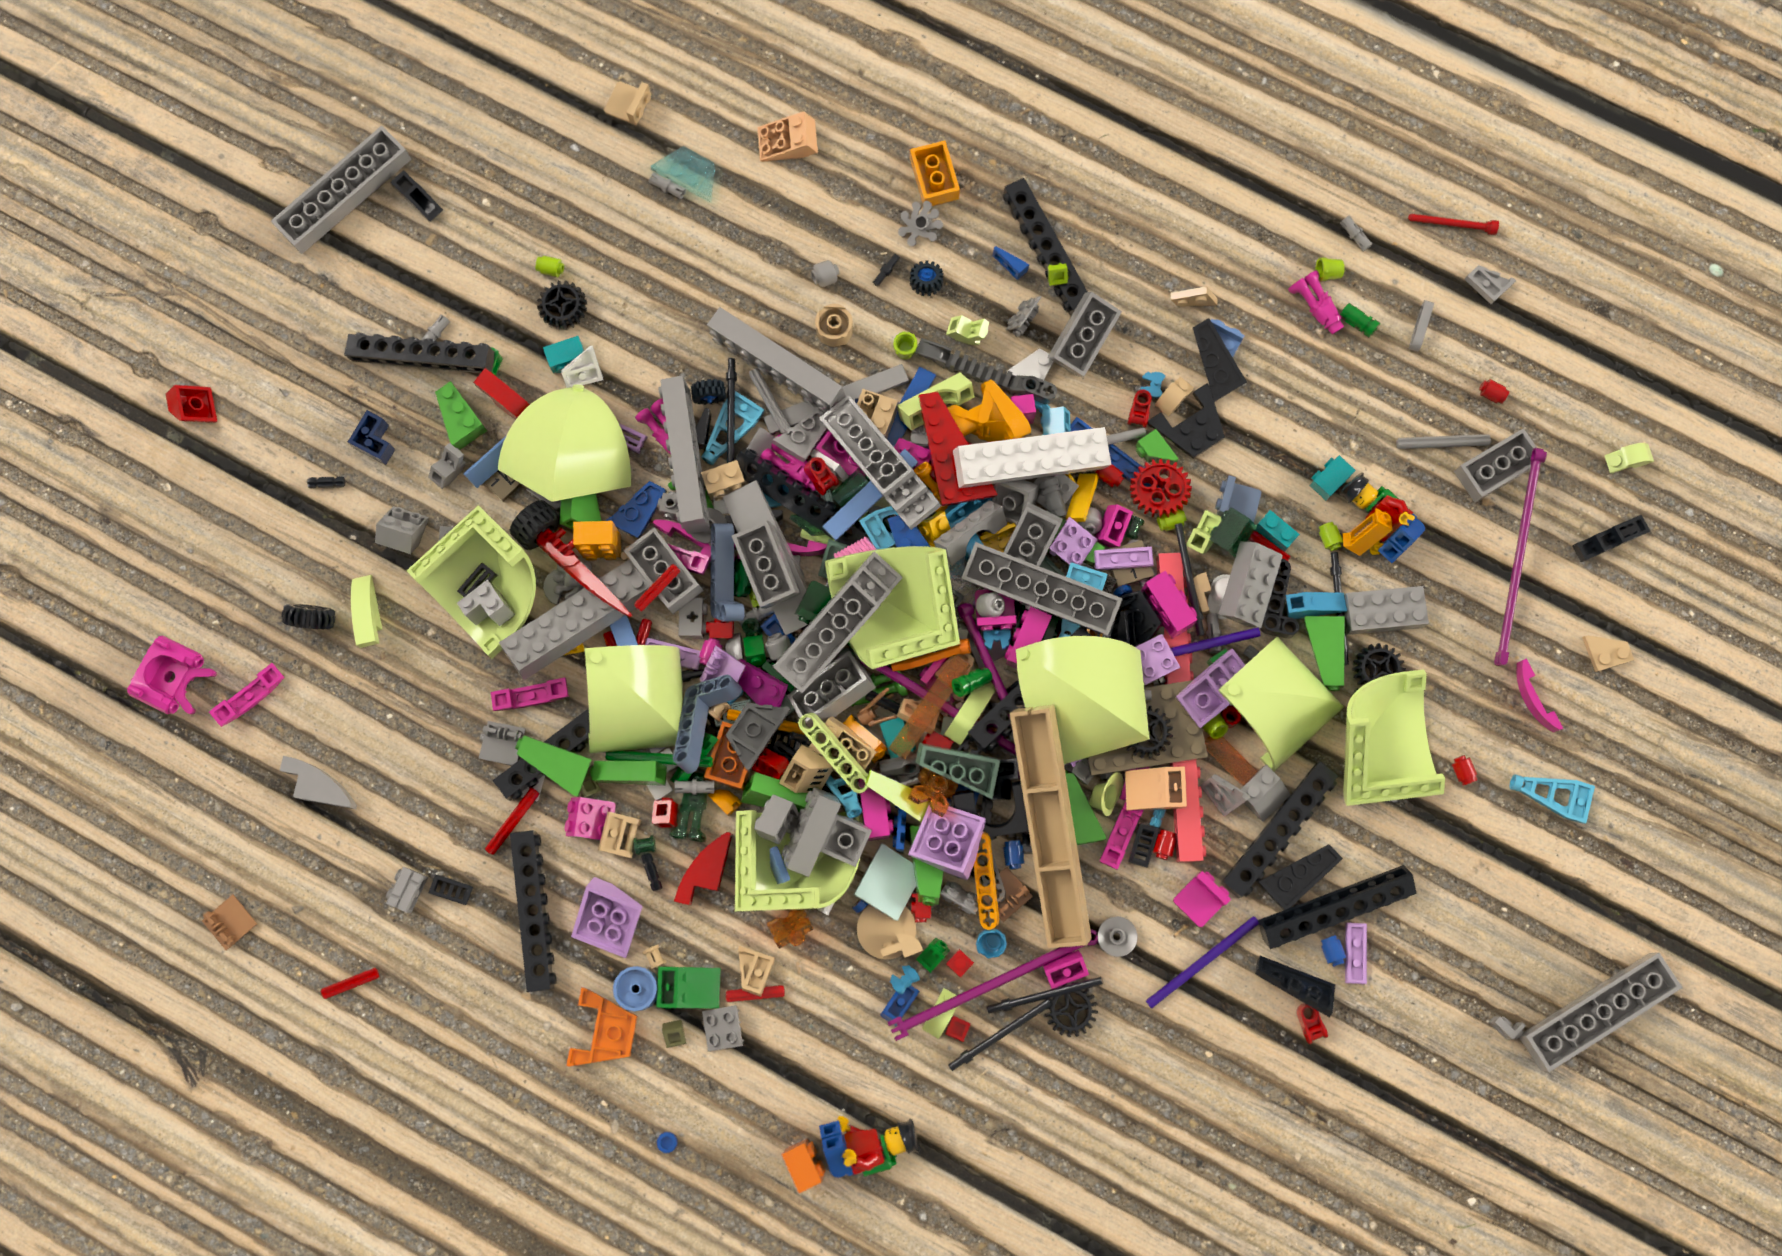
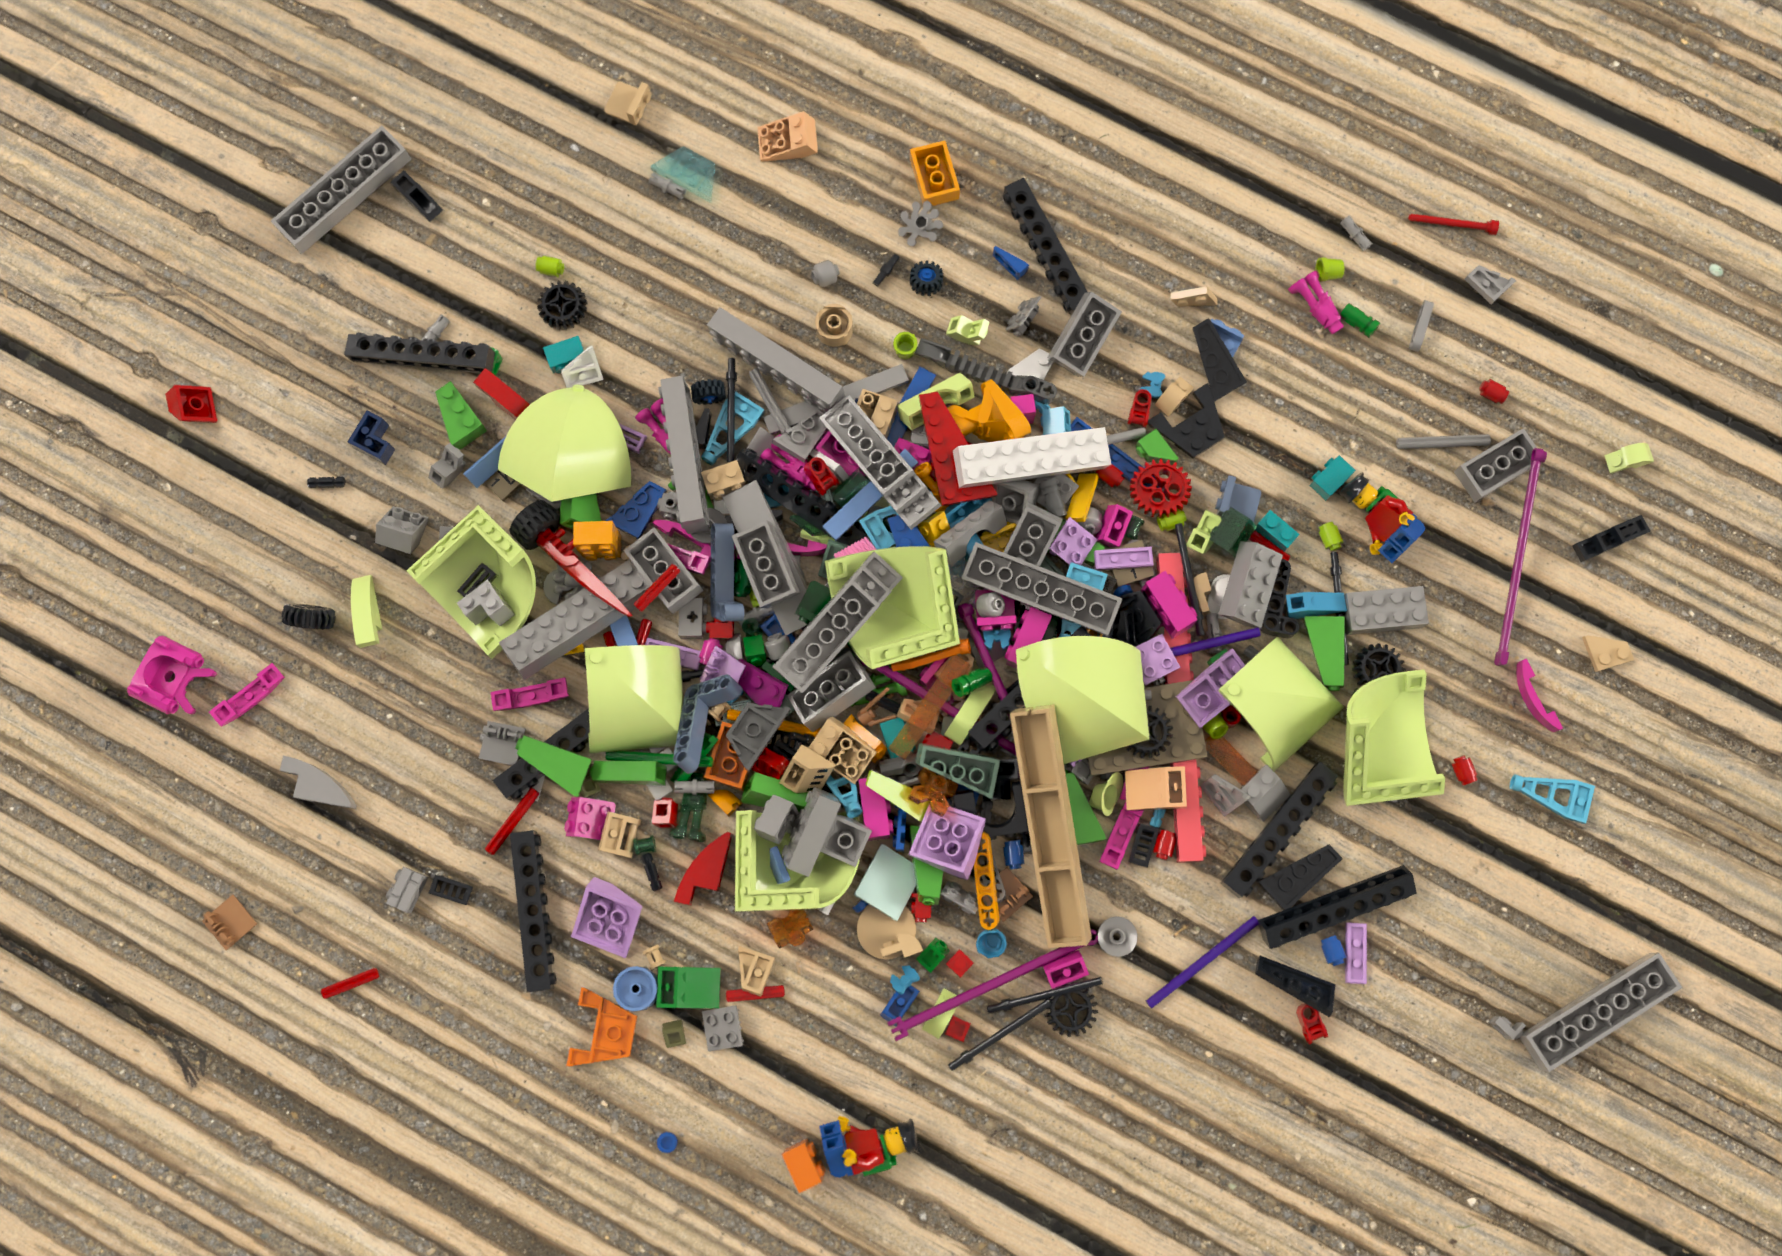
(825, 750): yellowish green beam -> none
(1057, 274): lime tile -> none
(1201, 898): dark pink bracket -> none
(1368, 532): light orange window -> none

